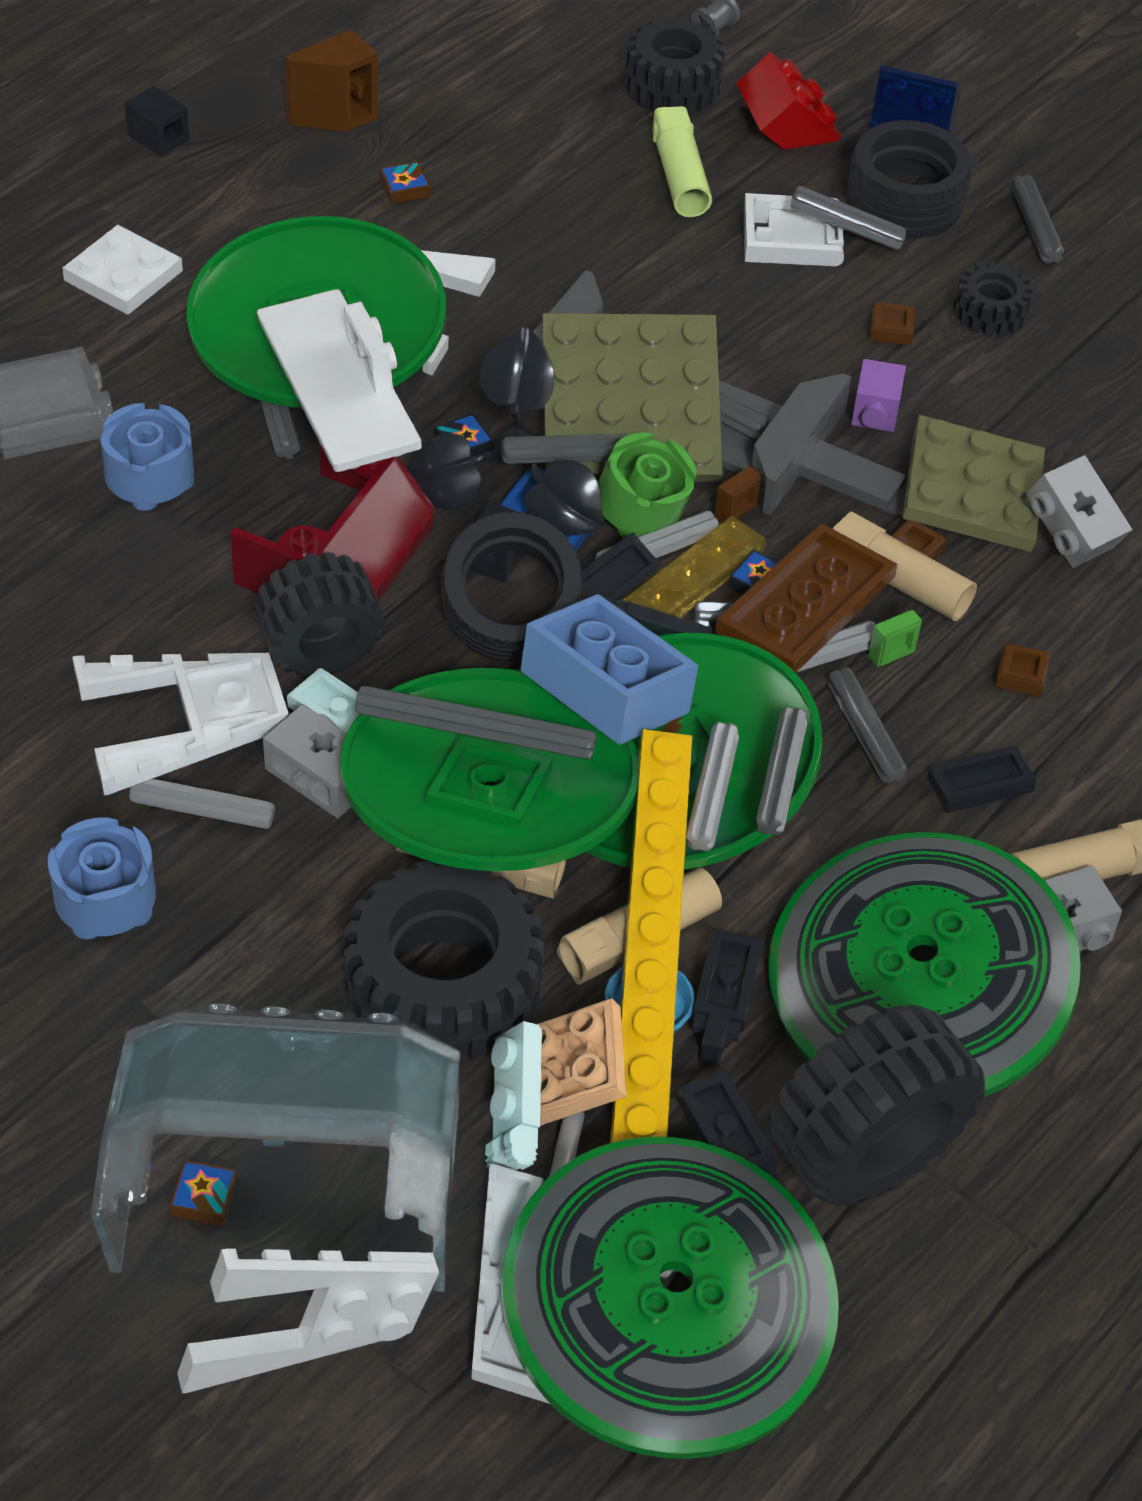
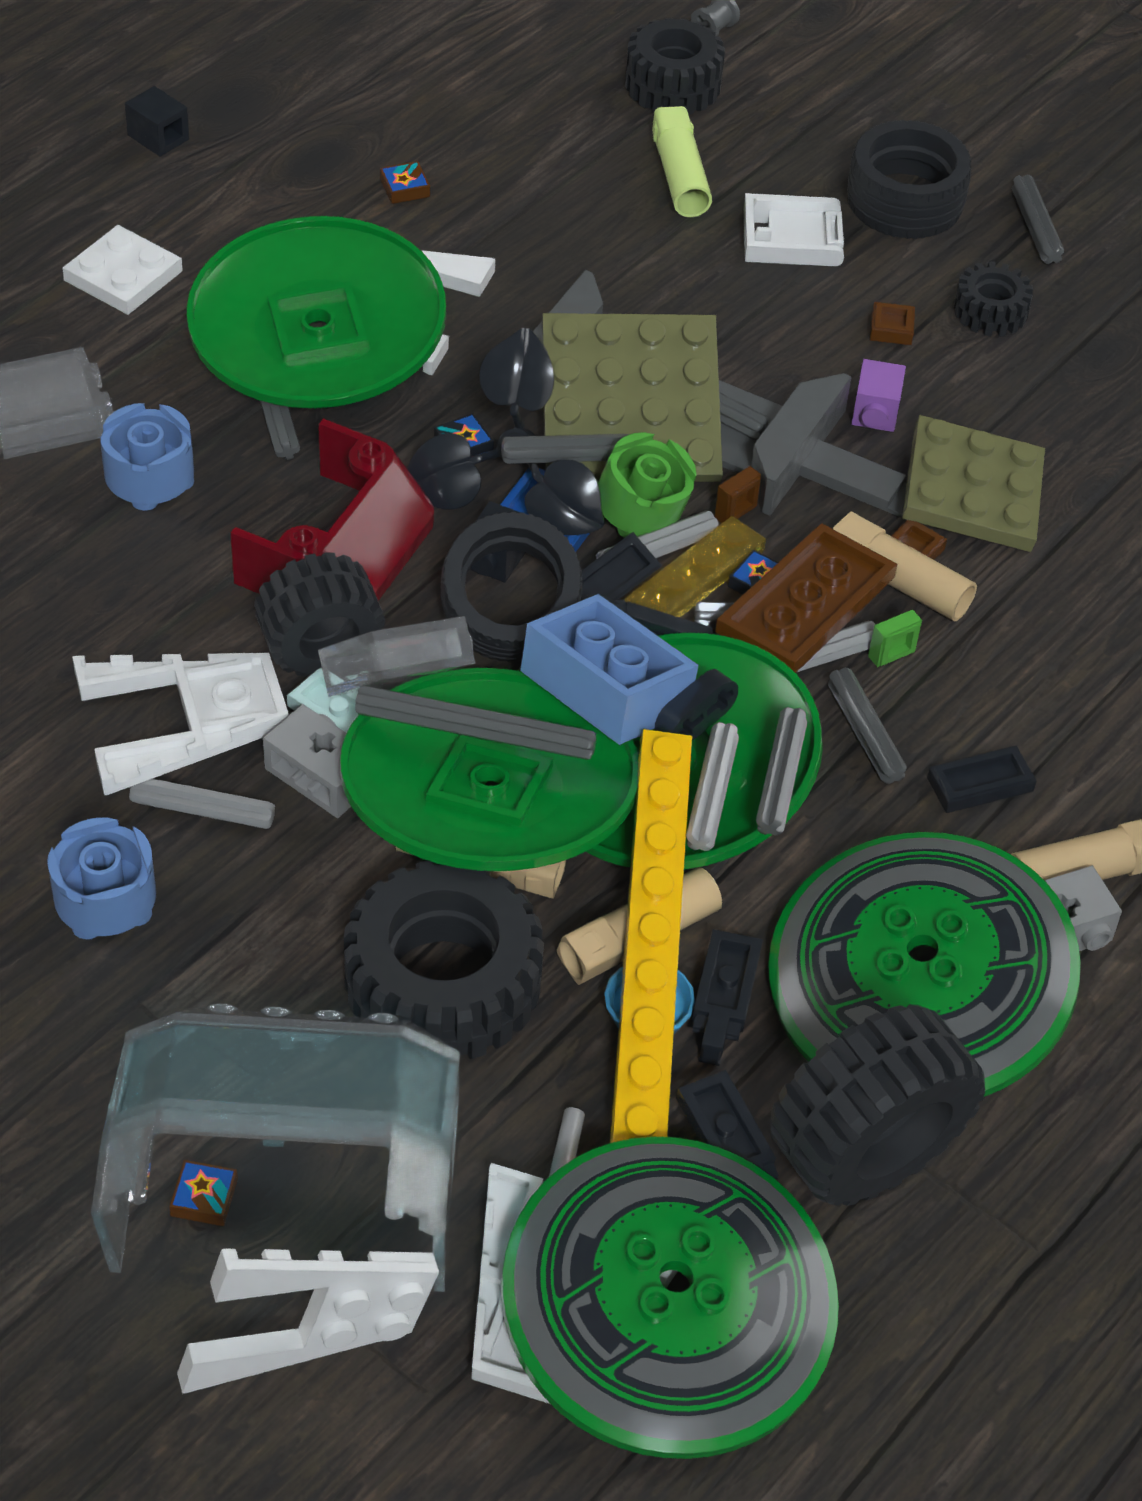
(332, 84): reddish brown slope -> none
(341, 377): white bracket -> none
(396, 655): none -> clear brick
(516, 1097): light aqua hinge -> none
(581, 1061): light nougat tile -> none
(698, 705): none -> black beam
(787, 105): red slope -> none
(848, 218): dark grey axle -> none
(915, 98): clear blue slope -> none
(1023, 669): reddish brown tile -> none
(1078, 511): light grey brick -> none

